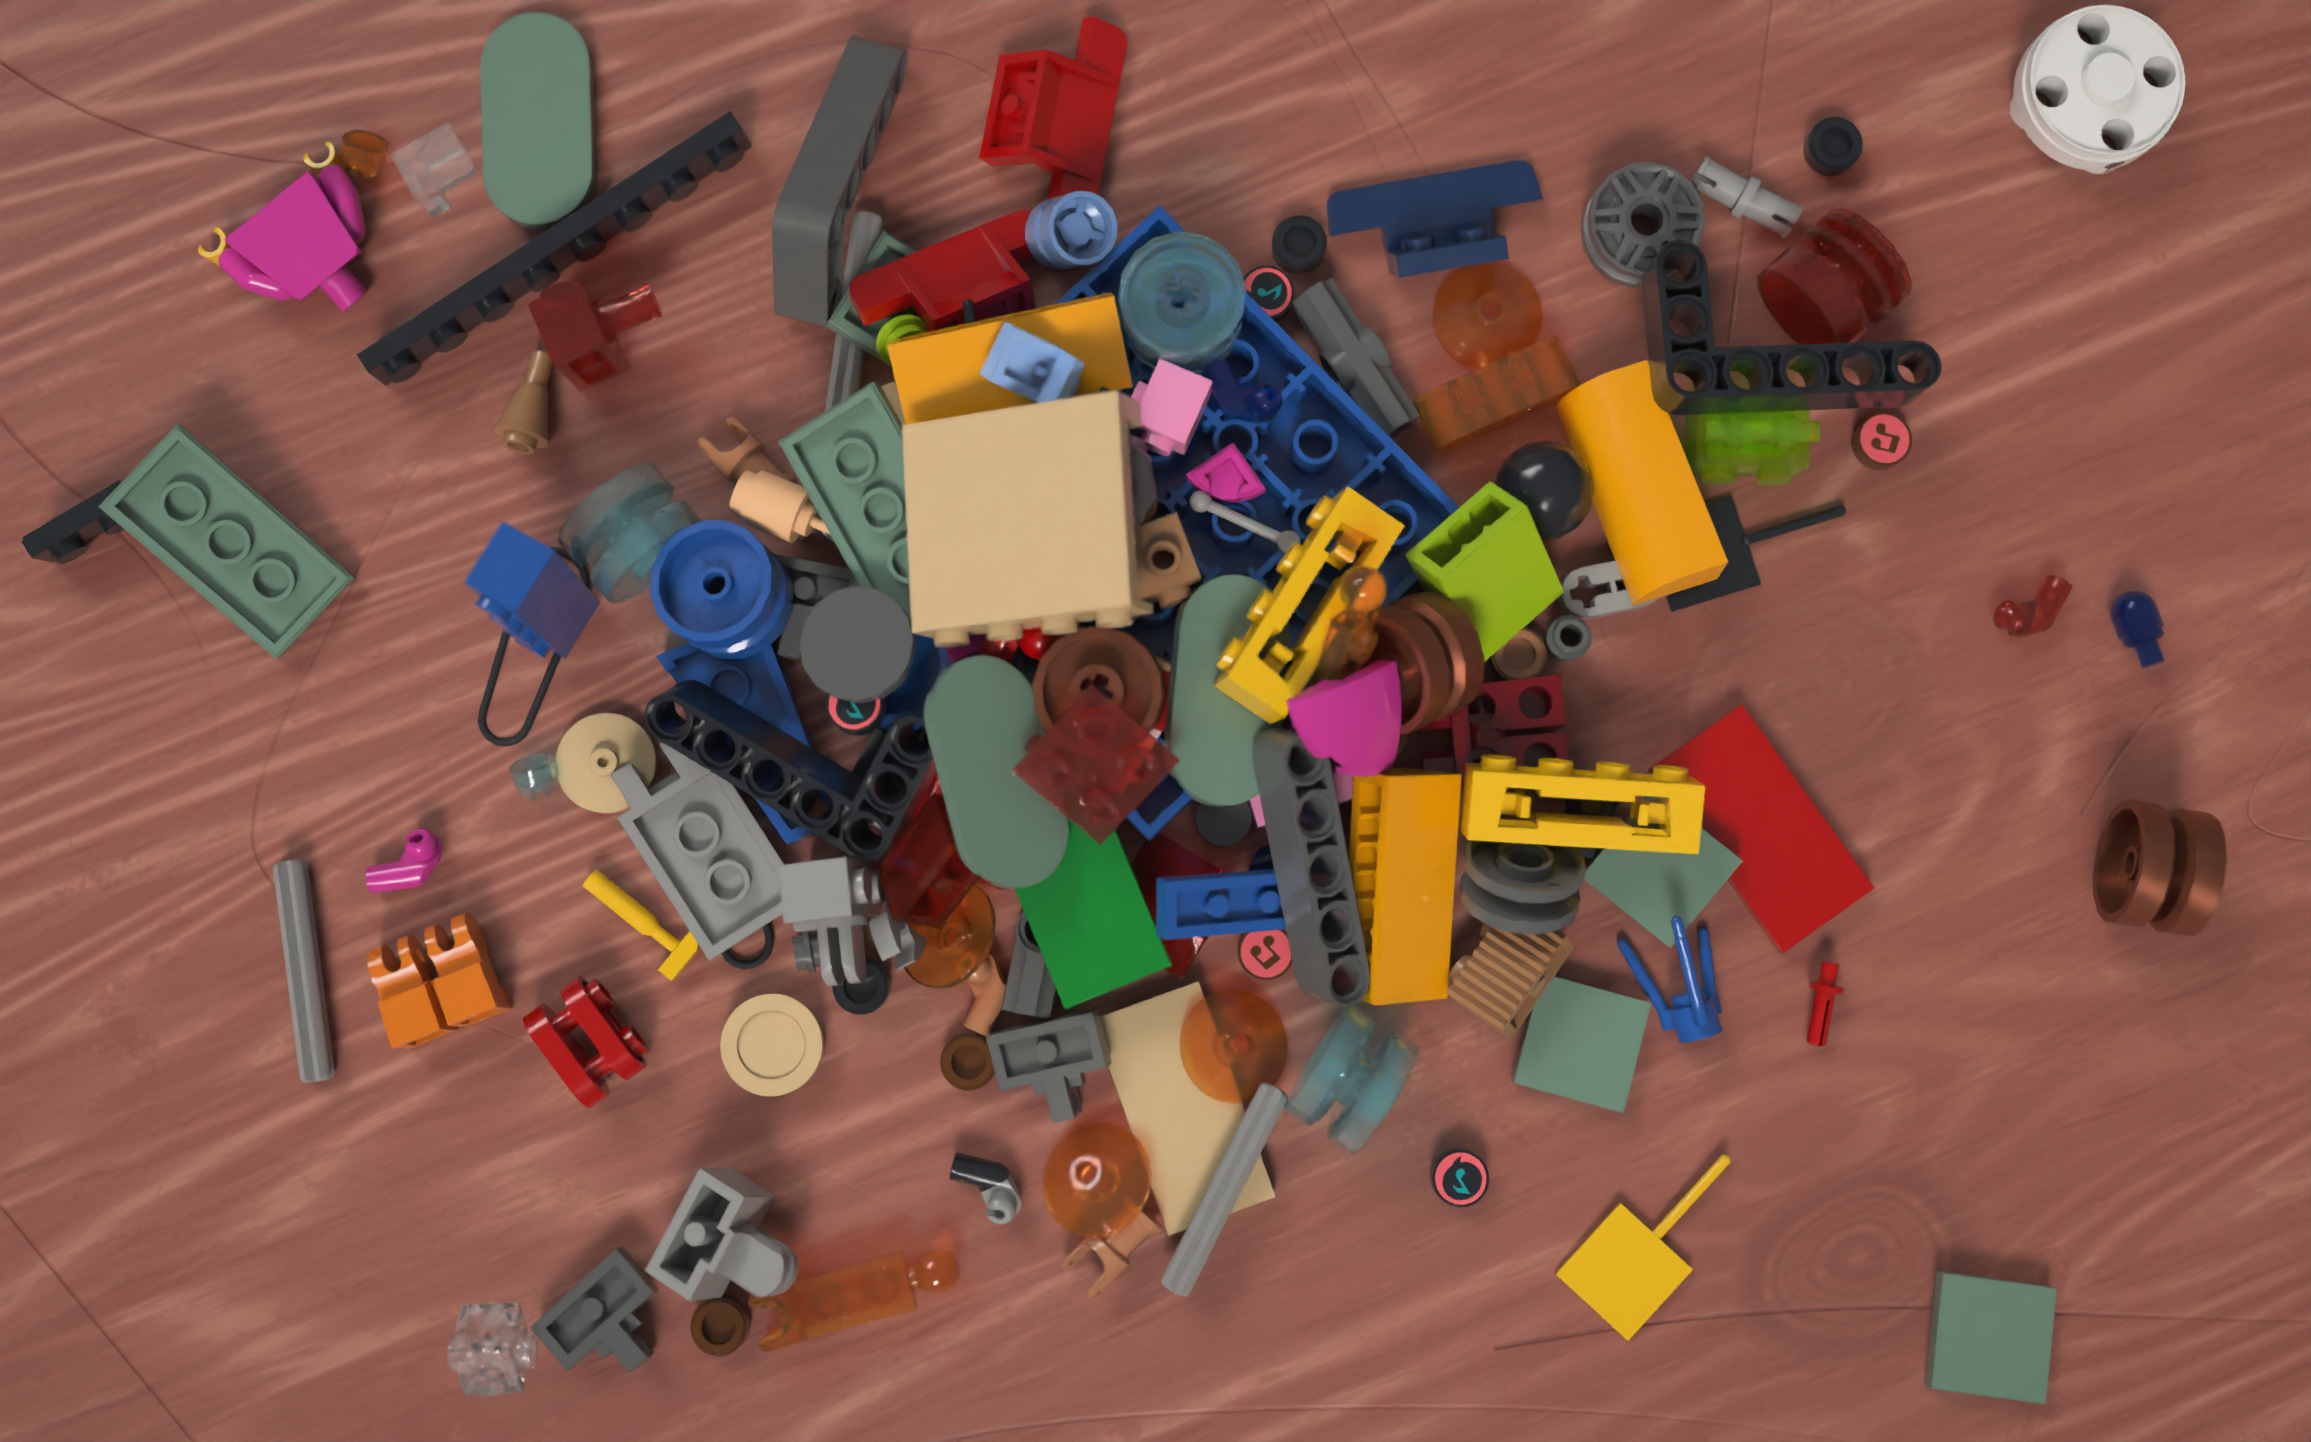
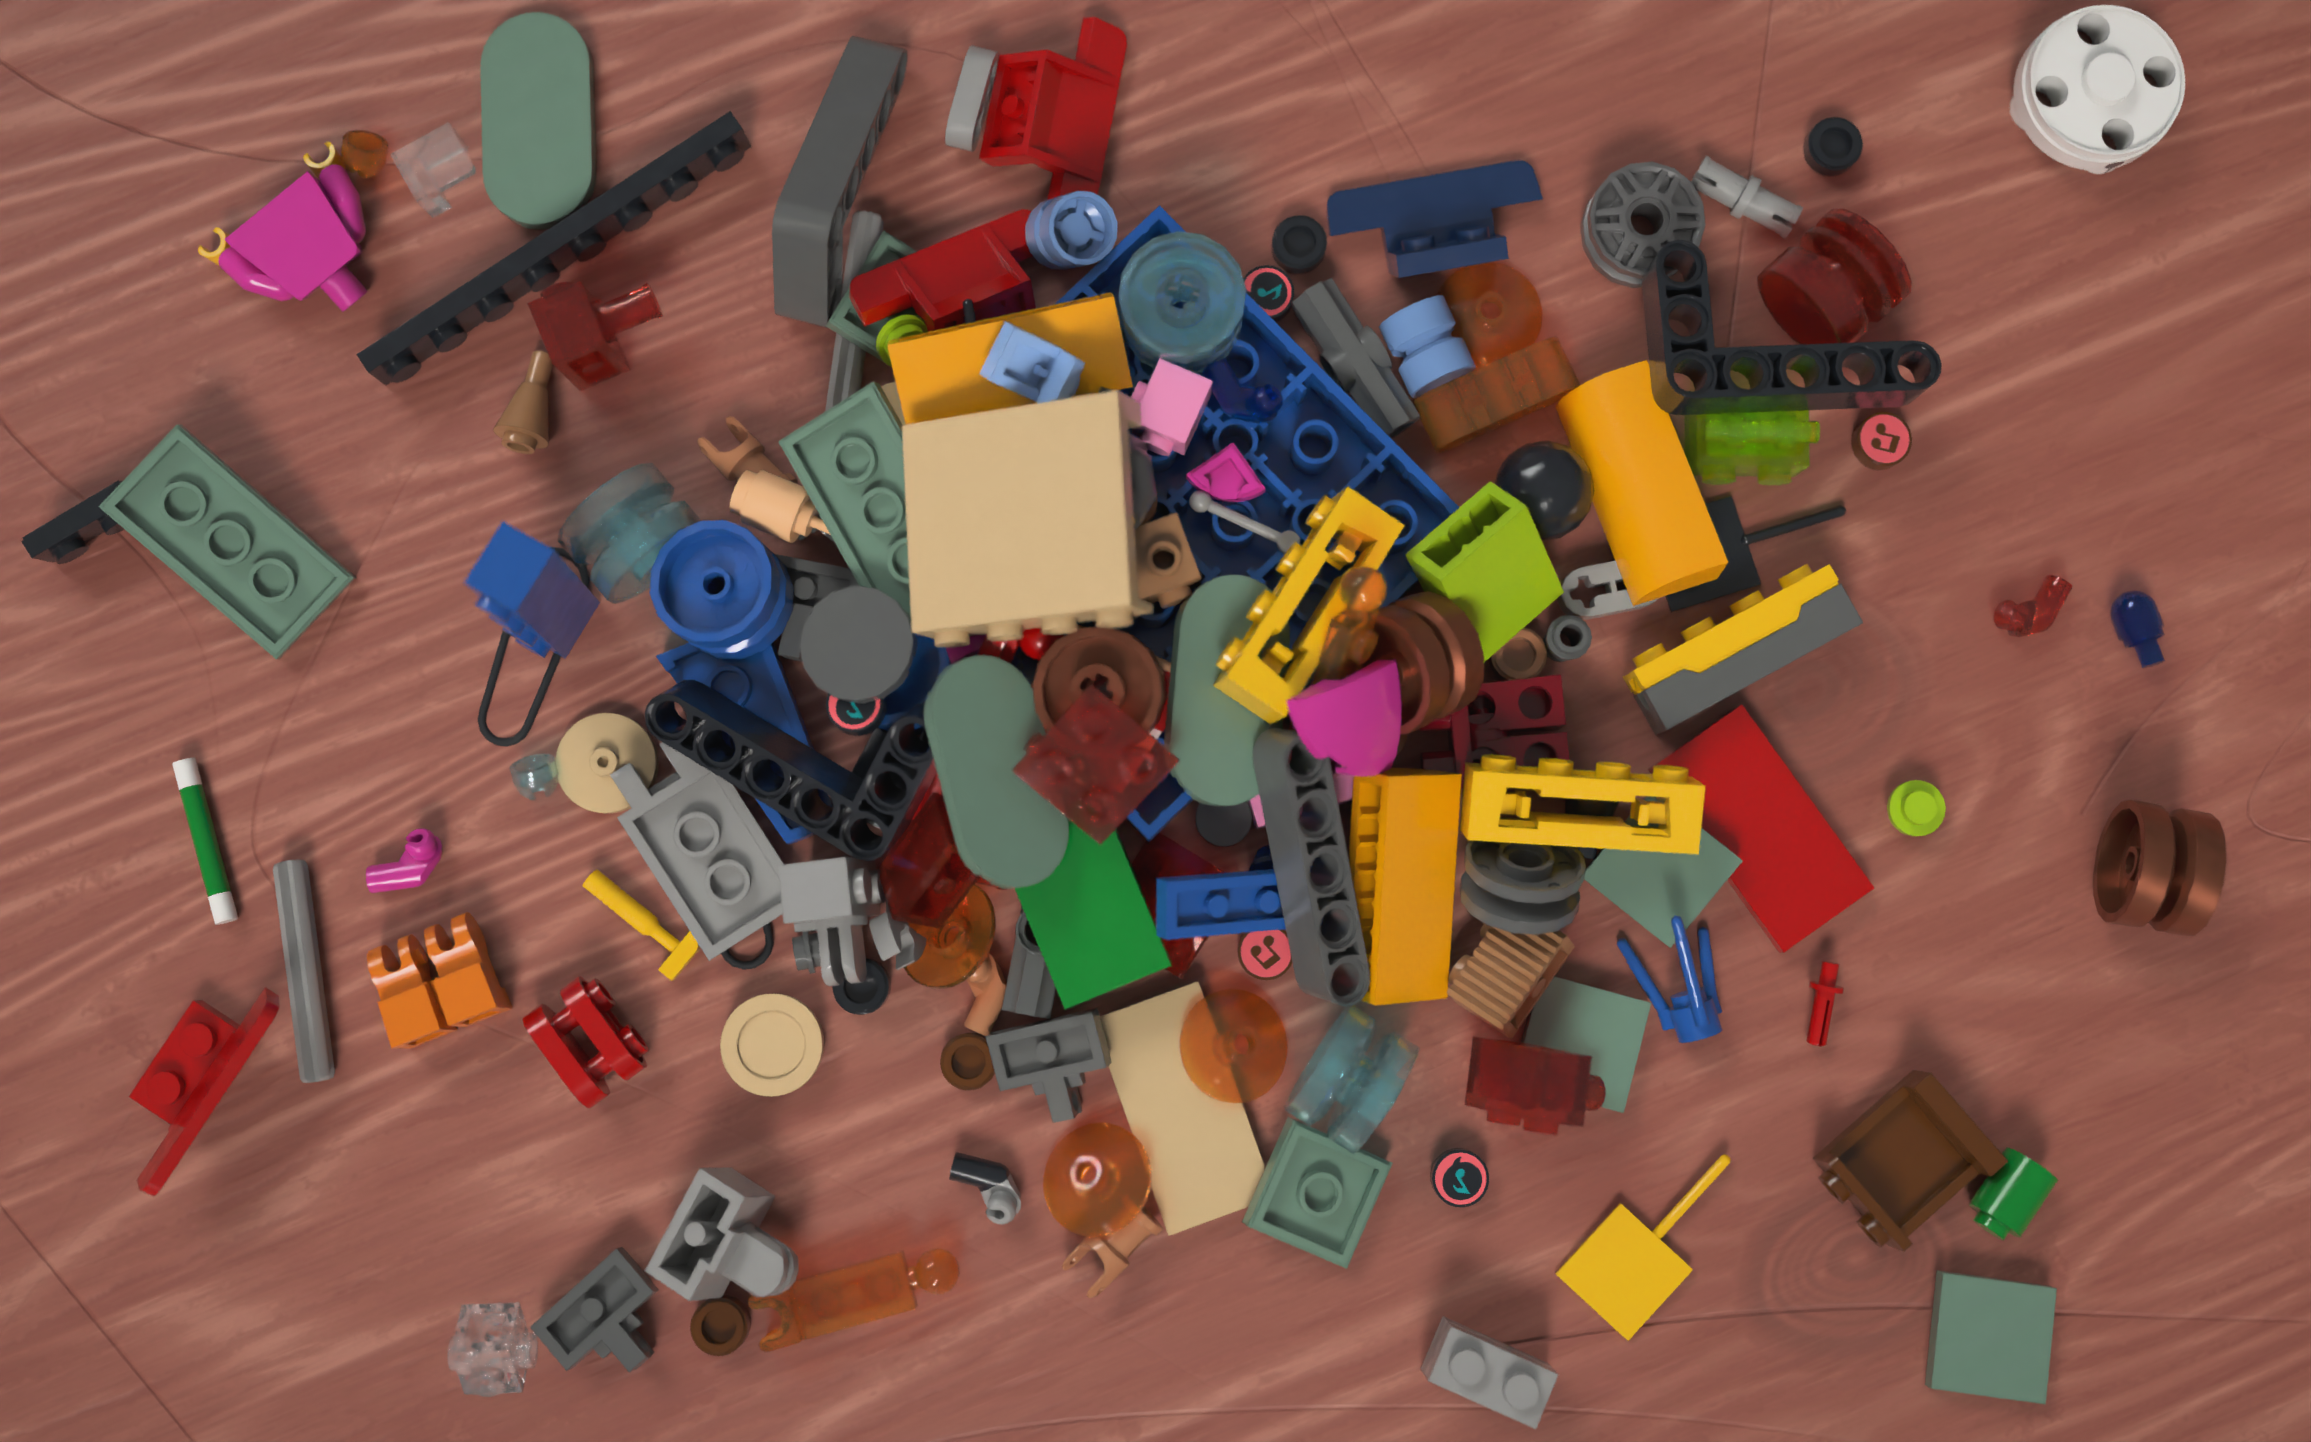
(193, 1076): none -> red plate
(205, 841): none -> green bar
(971, 98): none -> light grey beam
(1224, 1189): light grey axle -> none
(1316, 1193): none -> sand green tile
(1425, 342): none -> medium blue wheel
(1489, 1372): none -> light grey brick
(1531, 1084): none -> clear red brick
(1742, 648): none -> piece
(1906, 1159): none -> reddish brown panel
(1916, 808): none -> lime plate
(2012, 1195): none -> green brick

